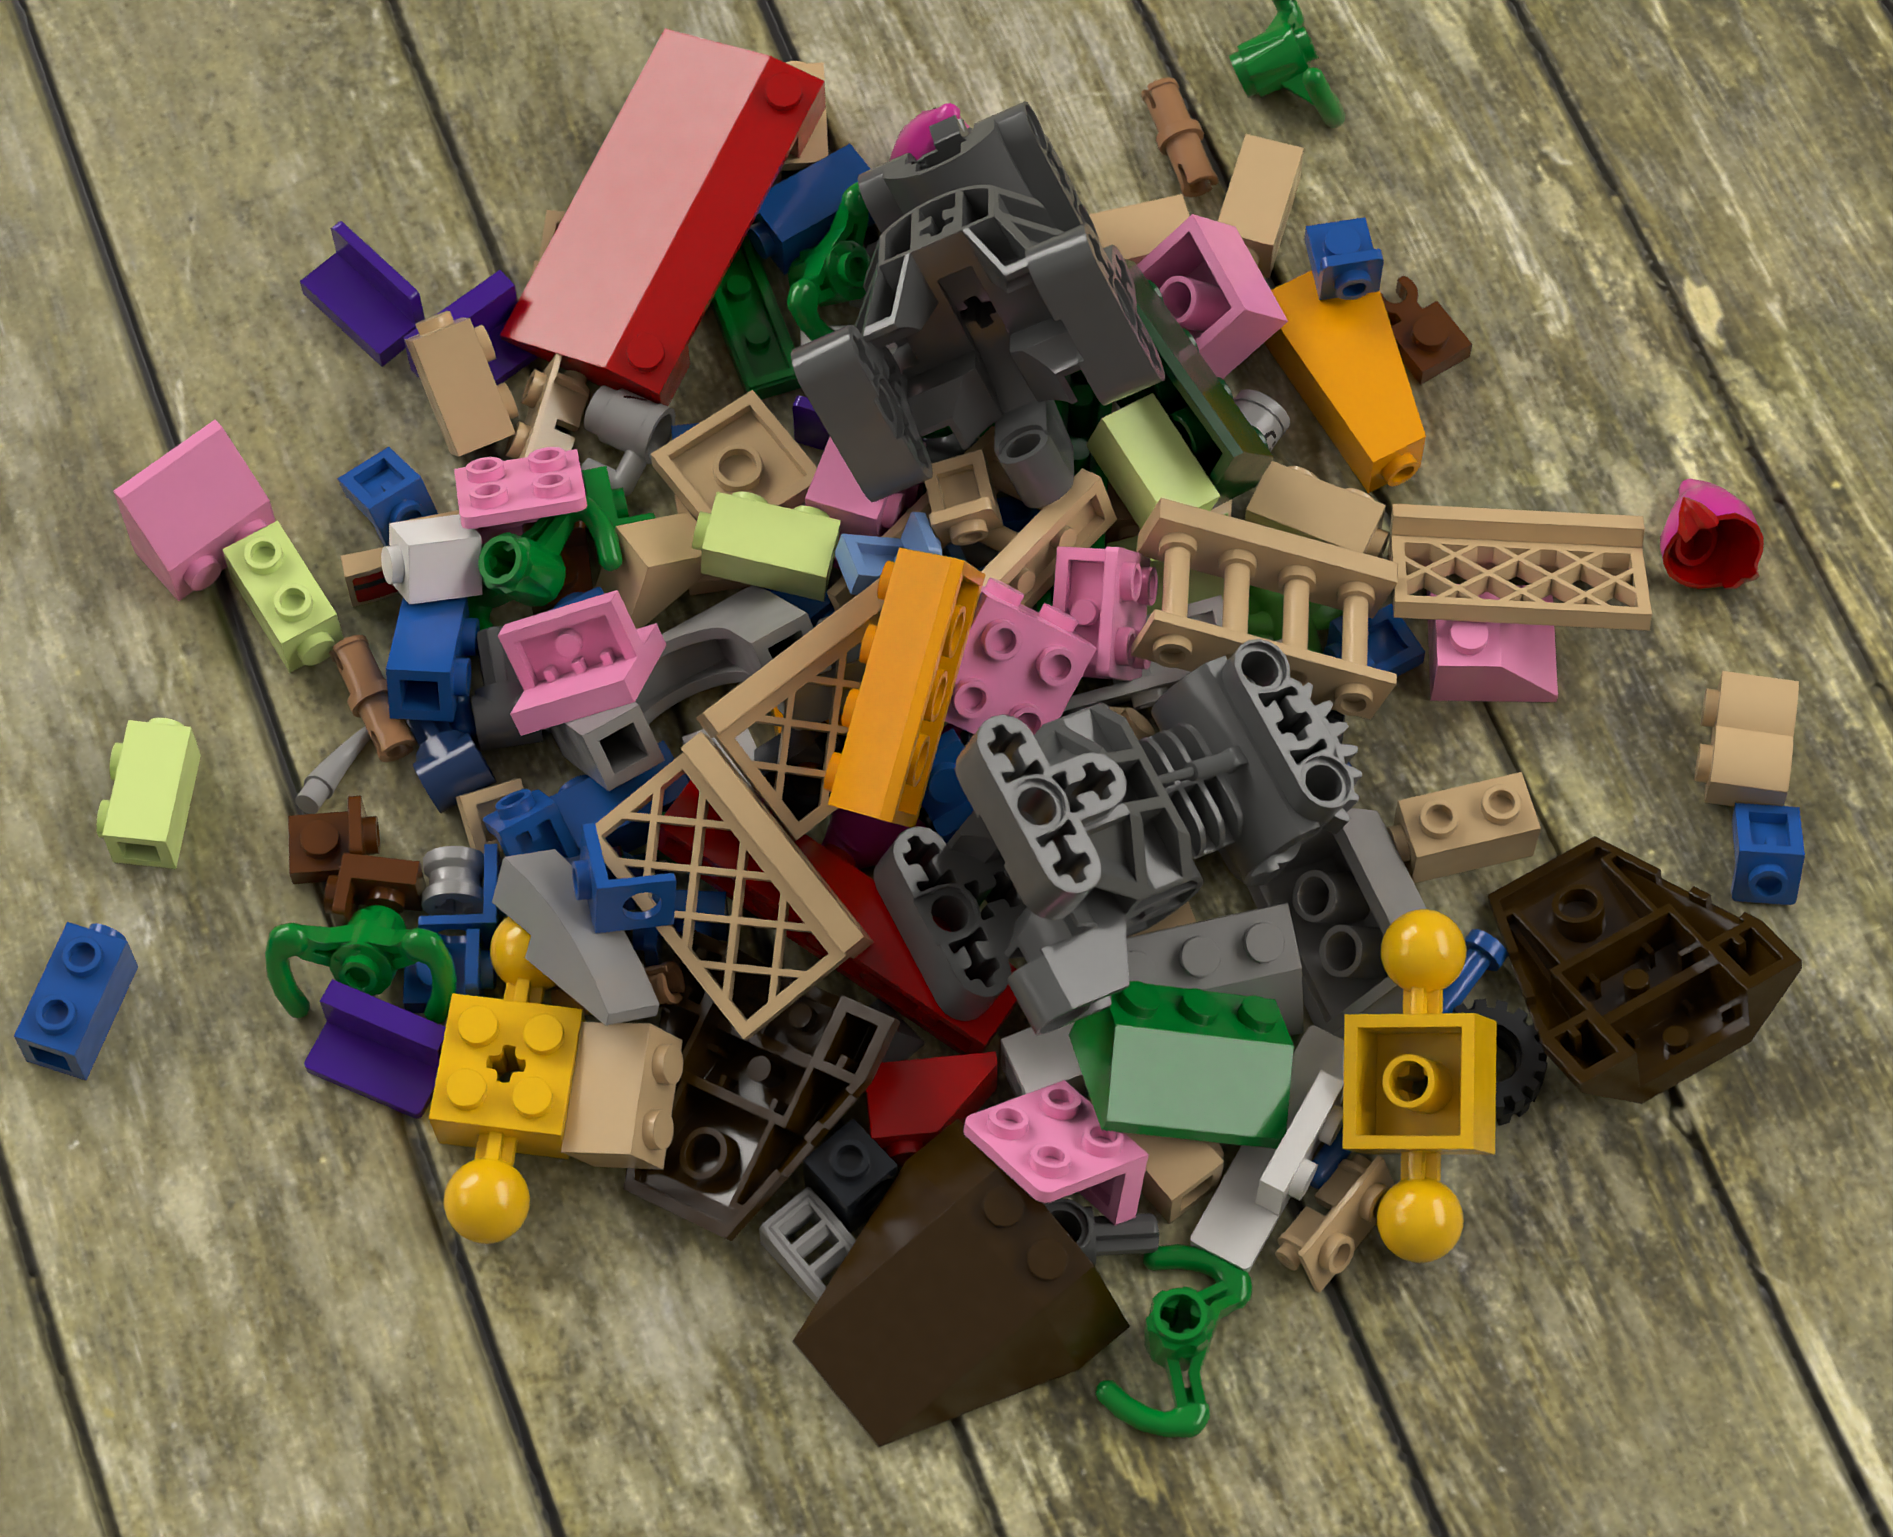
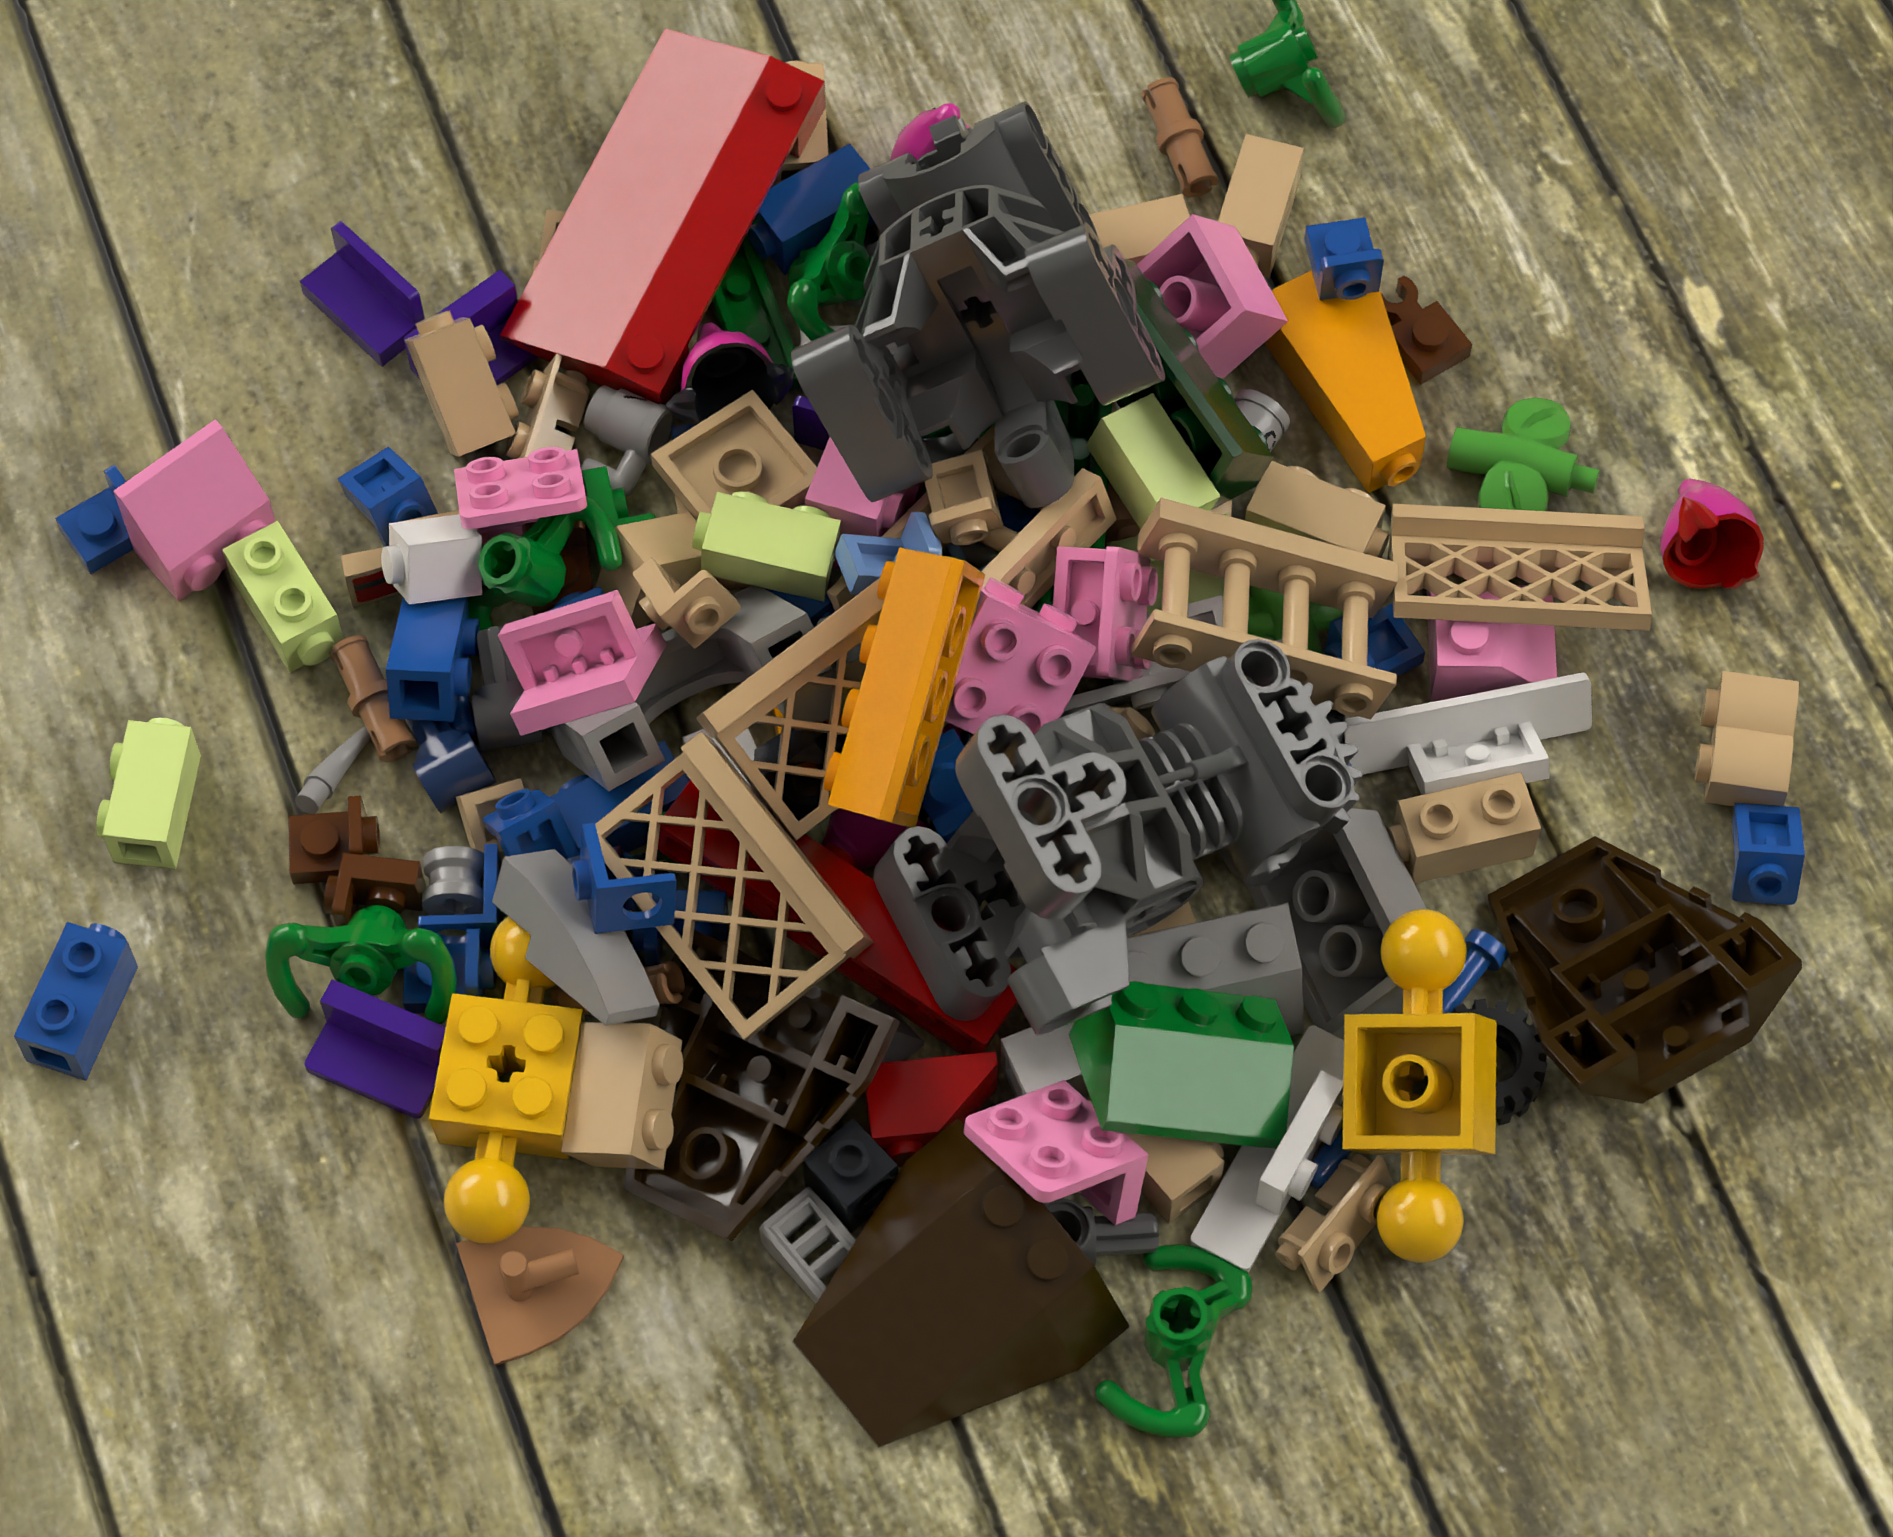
(97, 527): none -> blue bracket
(536, 1286): none -> medium nougat shield
(690, 609): none -> tan bracket
(723, 370): none -> black hat
(1473, 734): none -> white bracket
(1523, 459): none -> bright green plant

